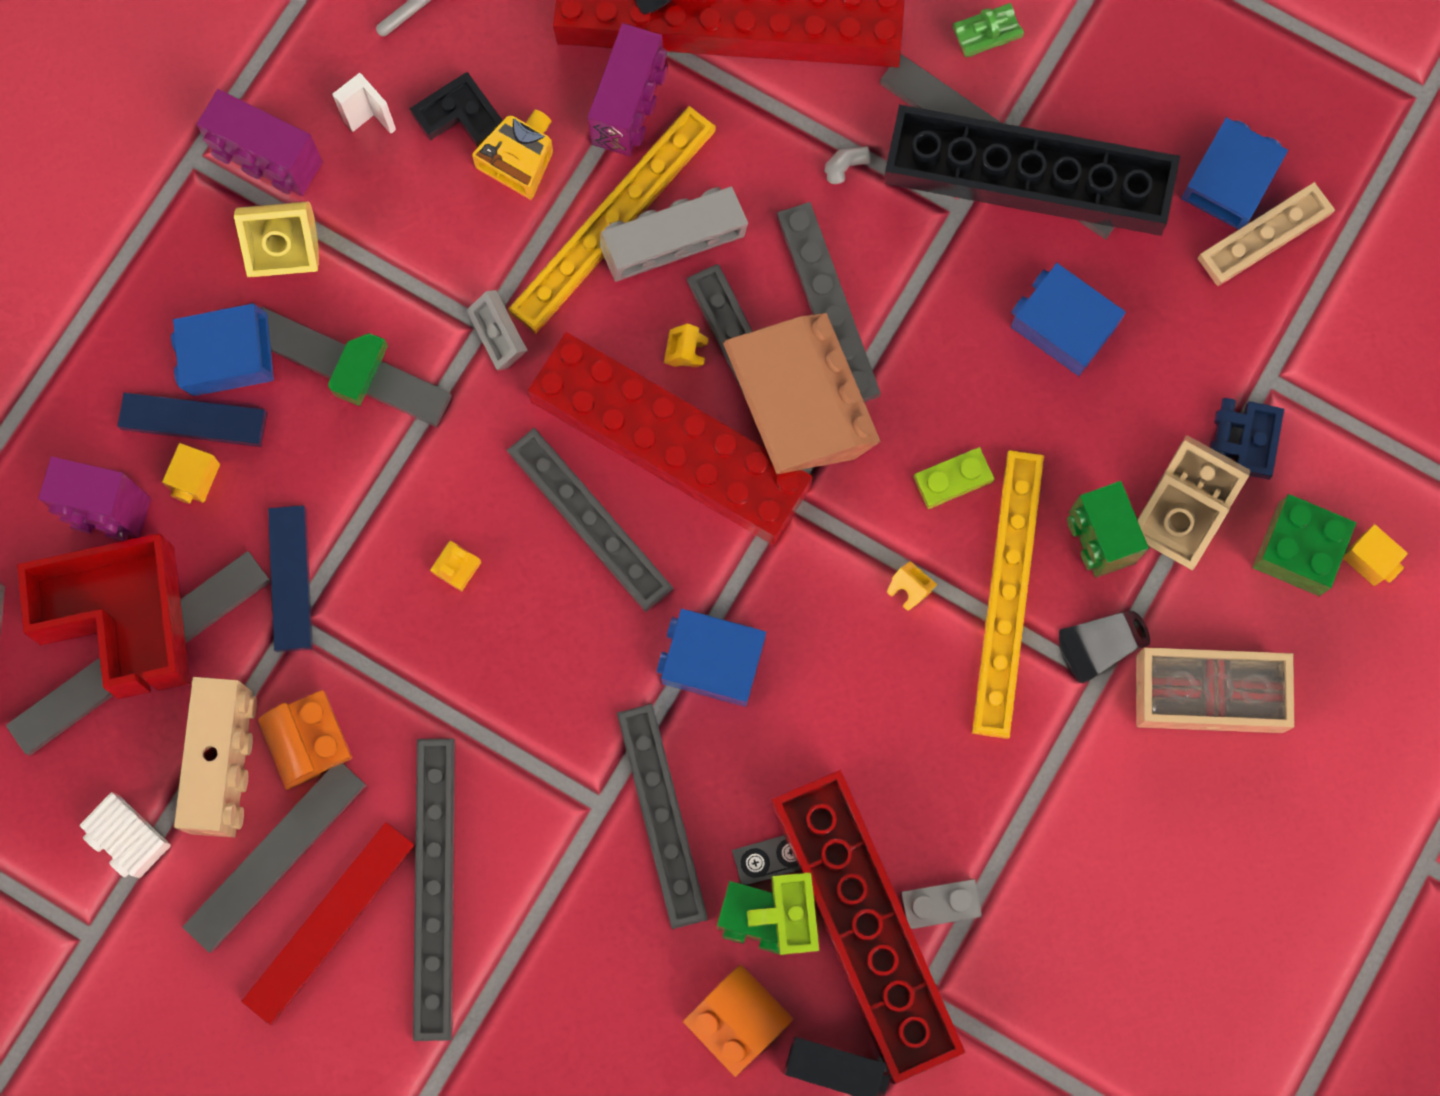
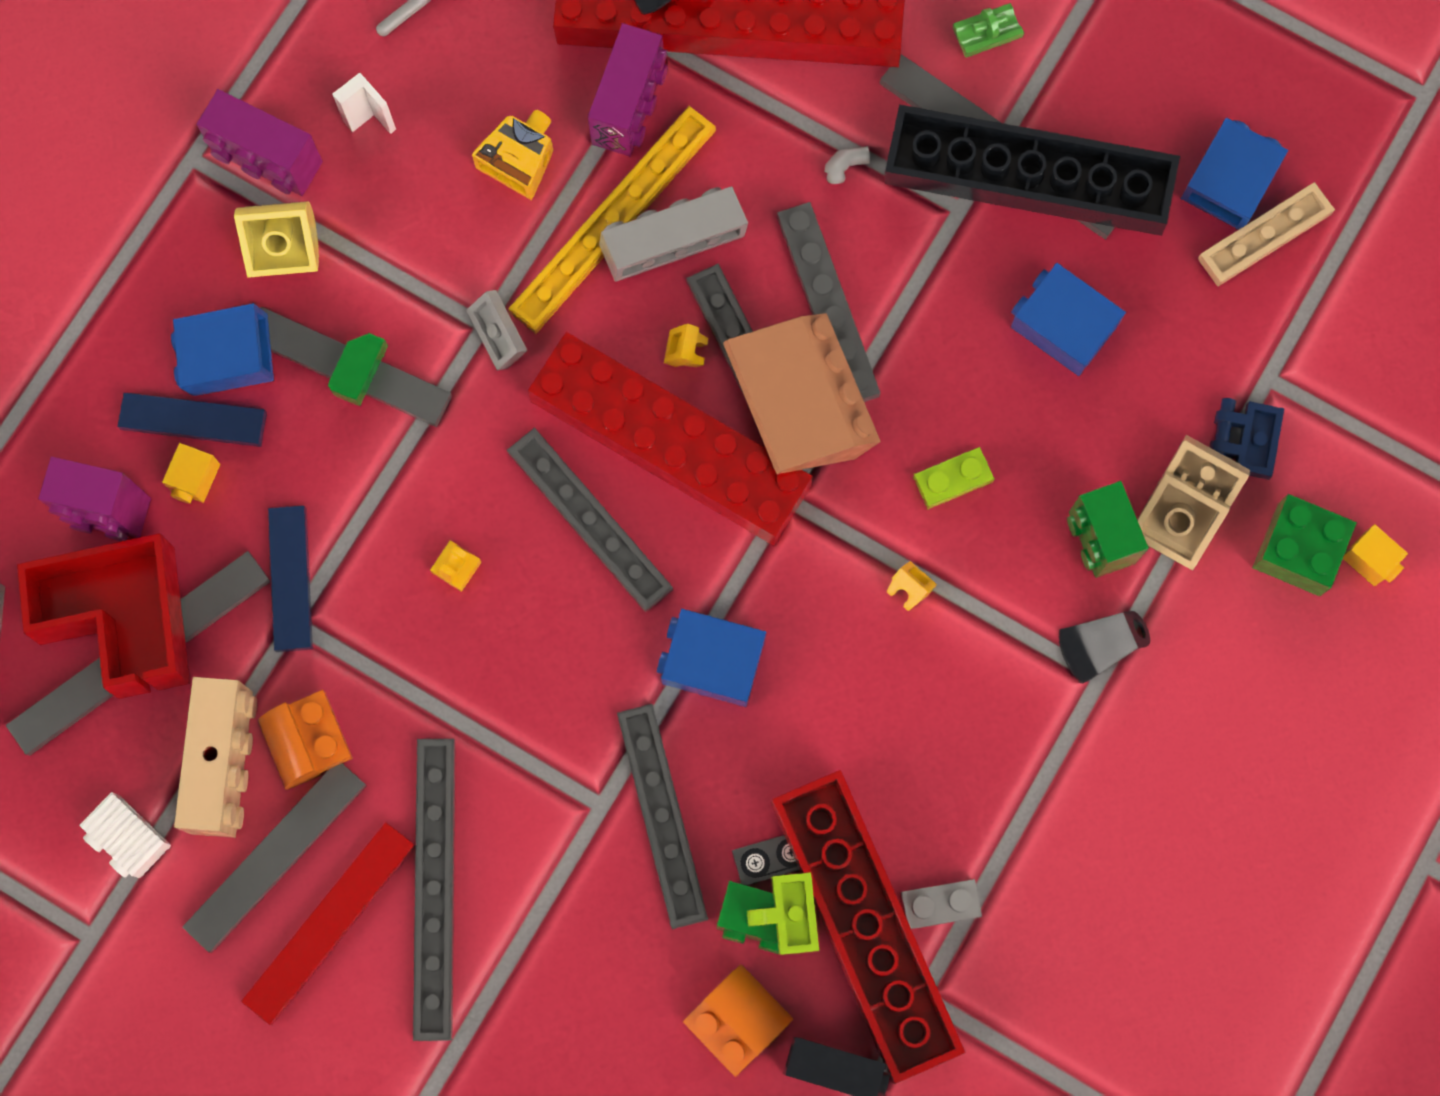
(457, 103): black plate -> none
(1008, 595): yellow tile -> none
(1214, 690): clear brick -> none

